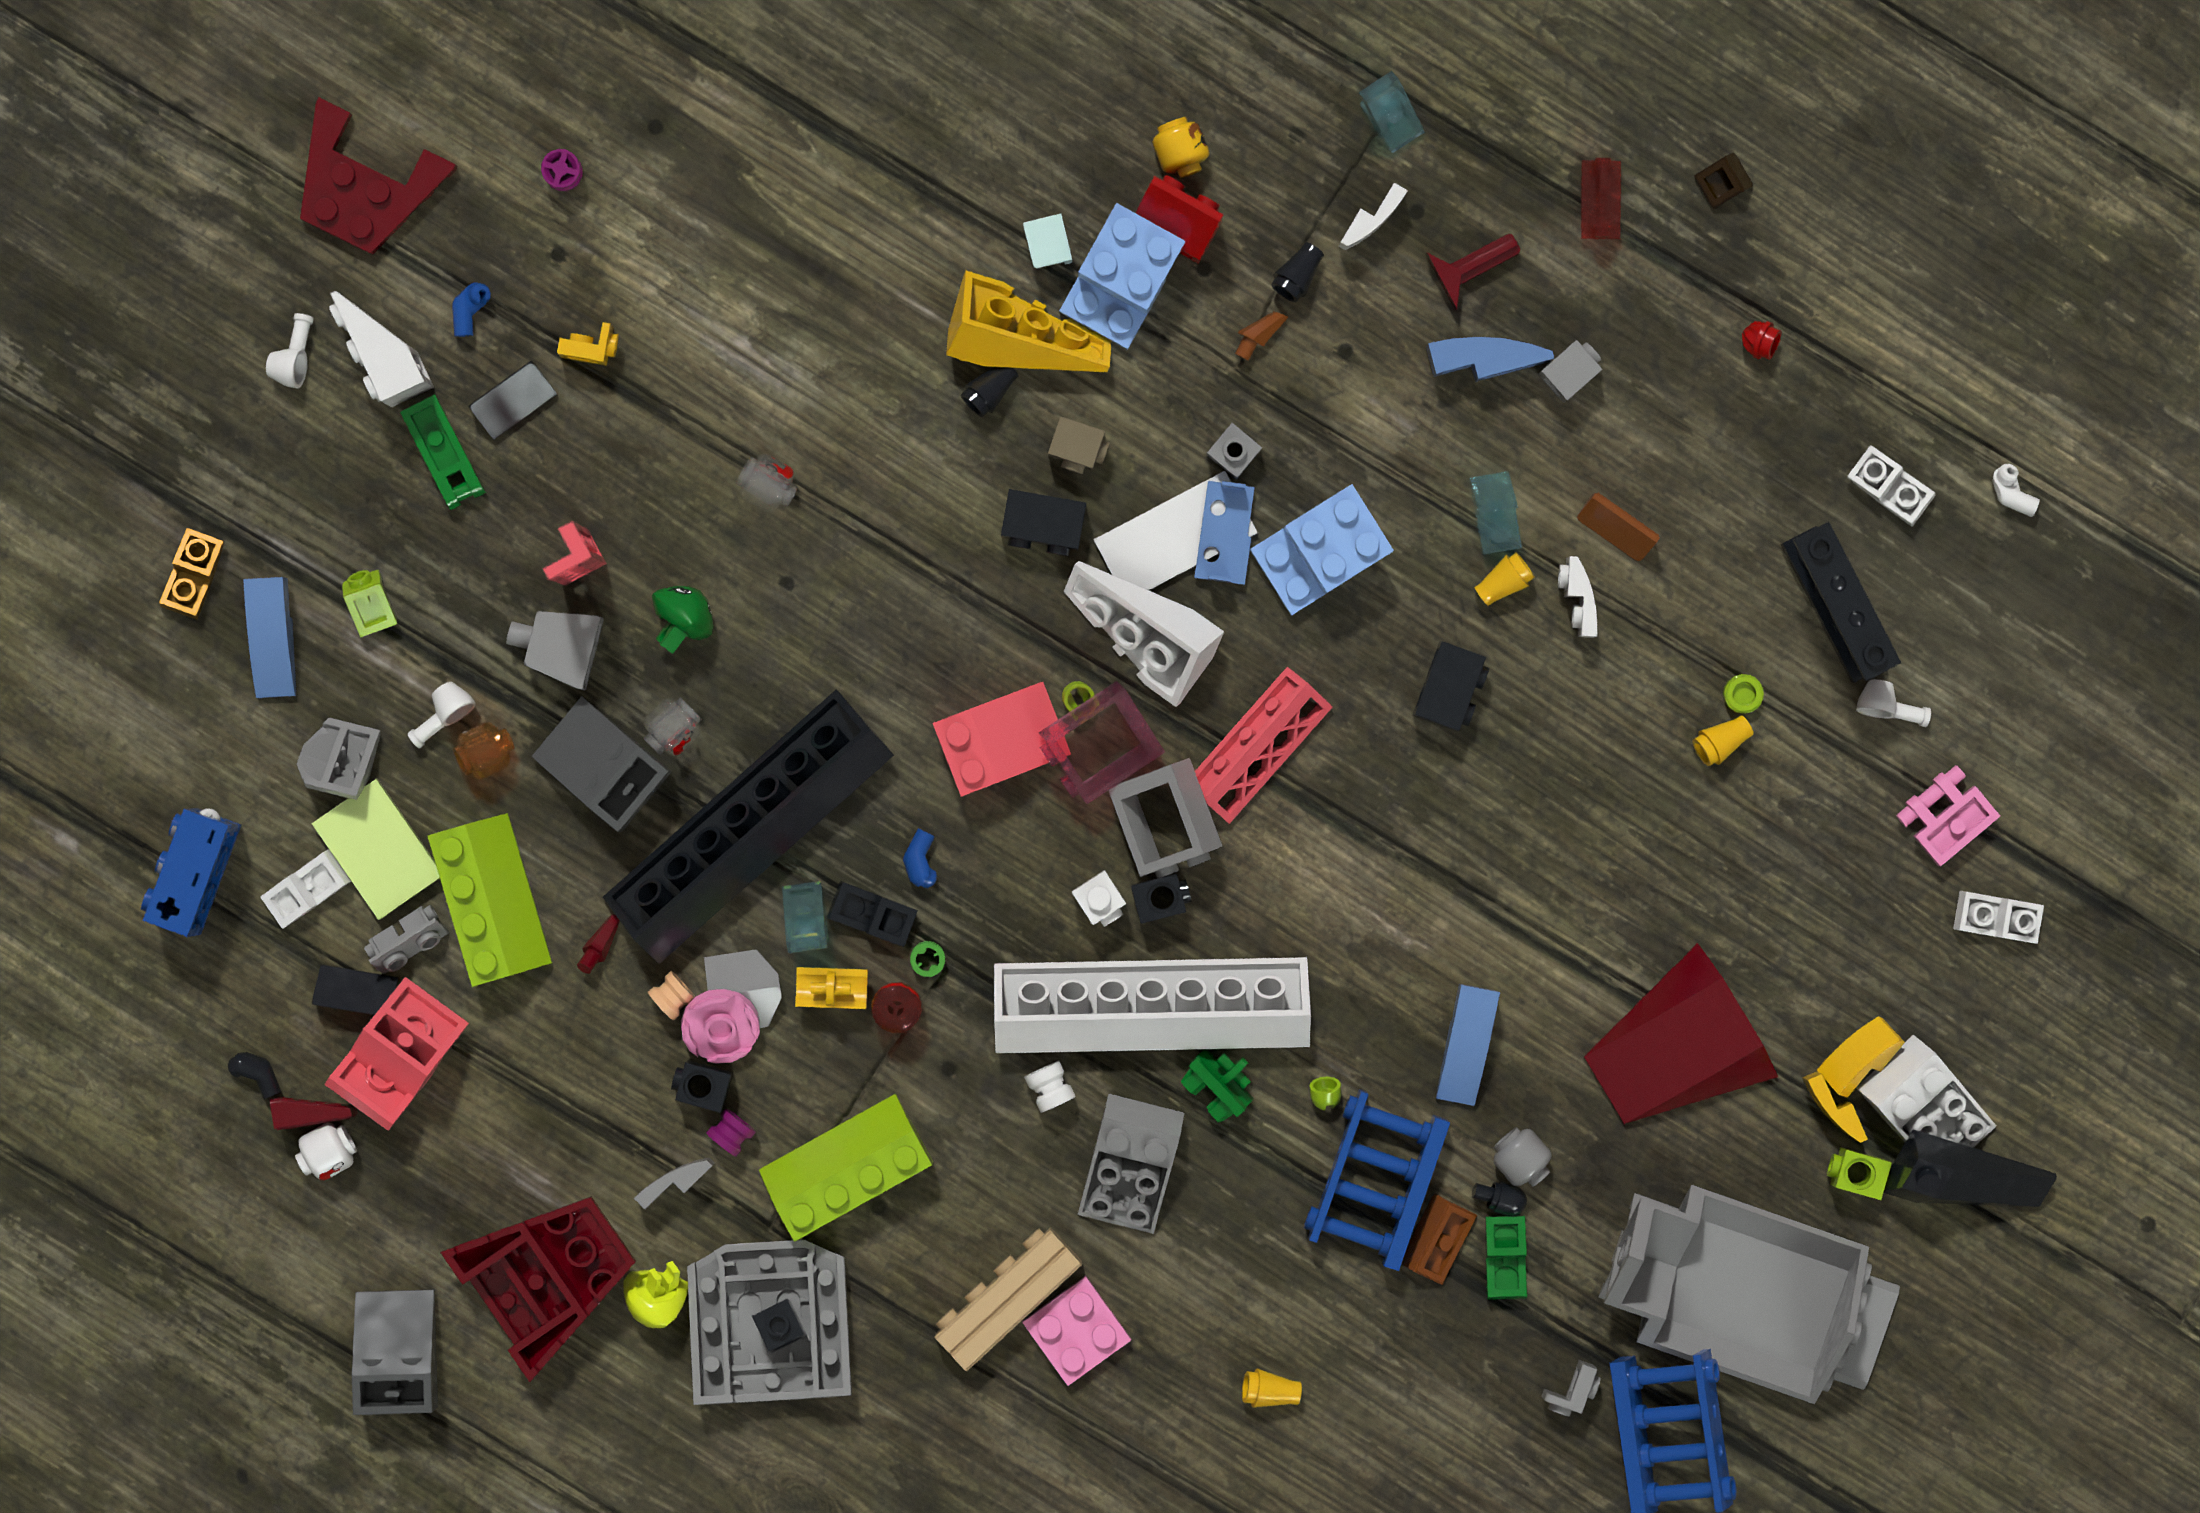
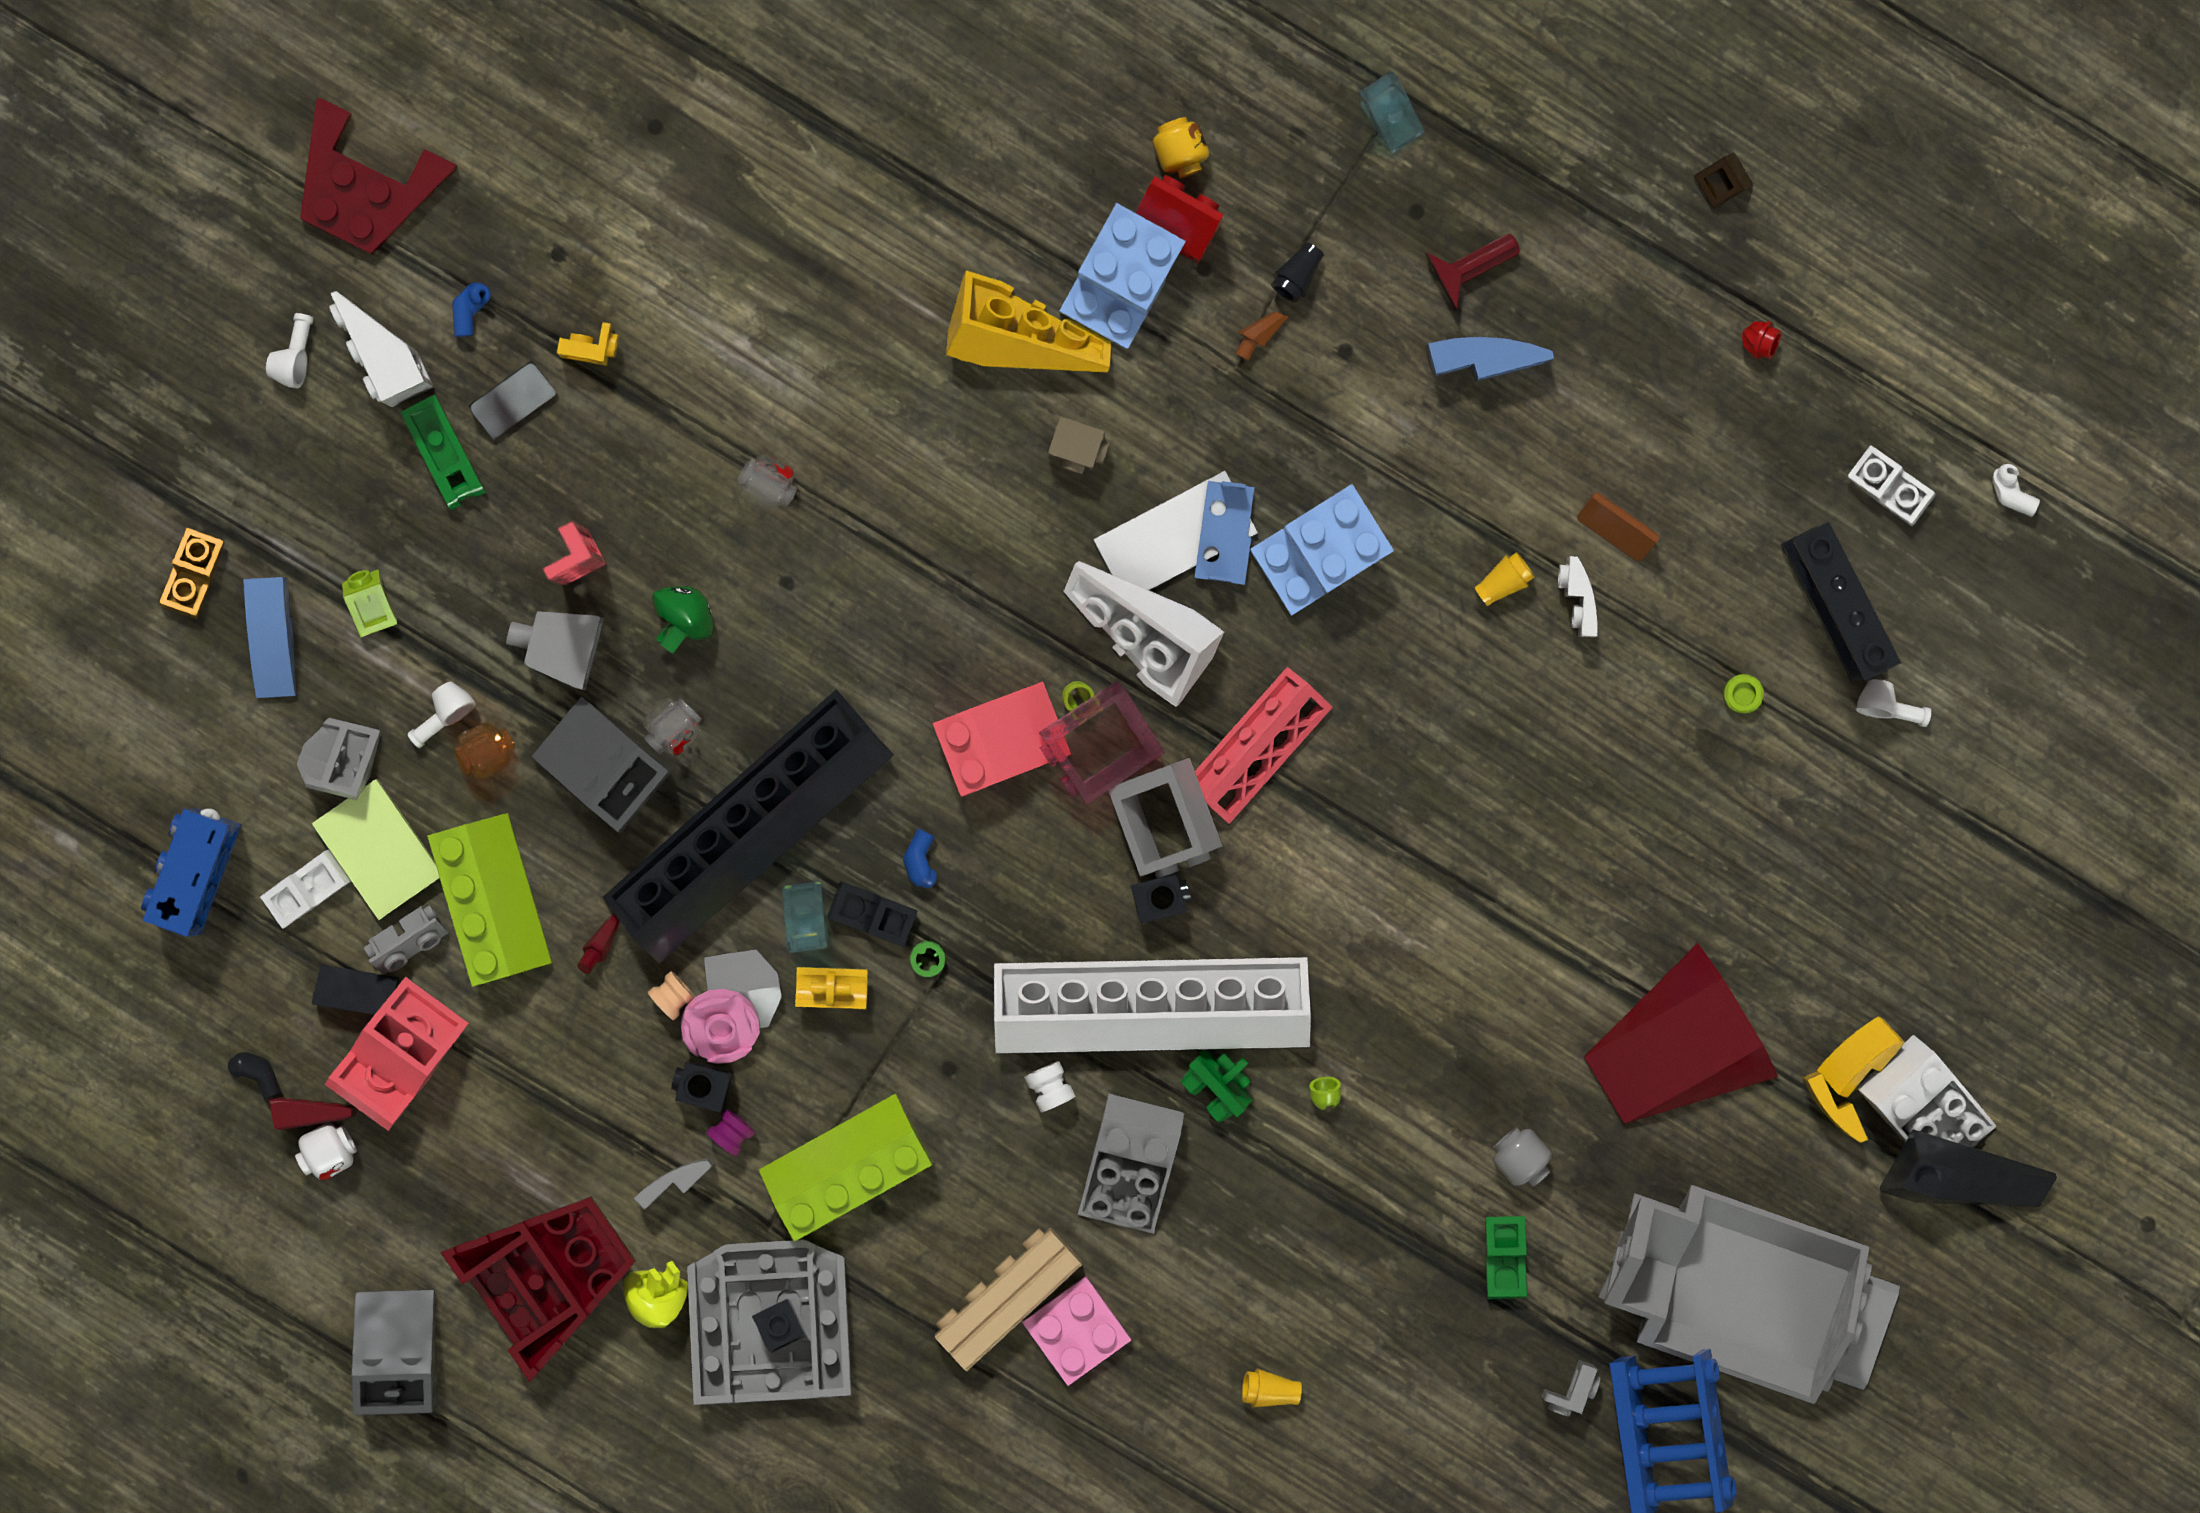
(555, 167): magenta wheel -> none
(910, 1002): clear red head -> none
(988, 389): black cone -> none
(1043, 521): black brick -> none
(1047, 241): light aqua panel -> none
(1100, 899): white brick -> none
(1232, 465): light grey plate -> none
(1366, 224): white slope -> none
(1402, 1208): blue fence -> none
(1438, 1239): dark orange slope -> none
(1451, 686): black brick -> none
(1467, 1044): medium blue slope -> none
(1495, 512): clear light blue slope -> none
(1501, 1198): black cylinder -> none
(1571, 370): light grey brick -> none
(1600, 199): clear red hinge -> none
(1719, 741): yellow cone -> none
(1874, 1180): lime brick -> none
(1955, 825): bright pink plate -> none
(1998, 917): white slope -> none

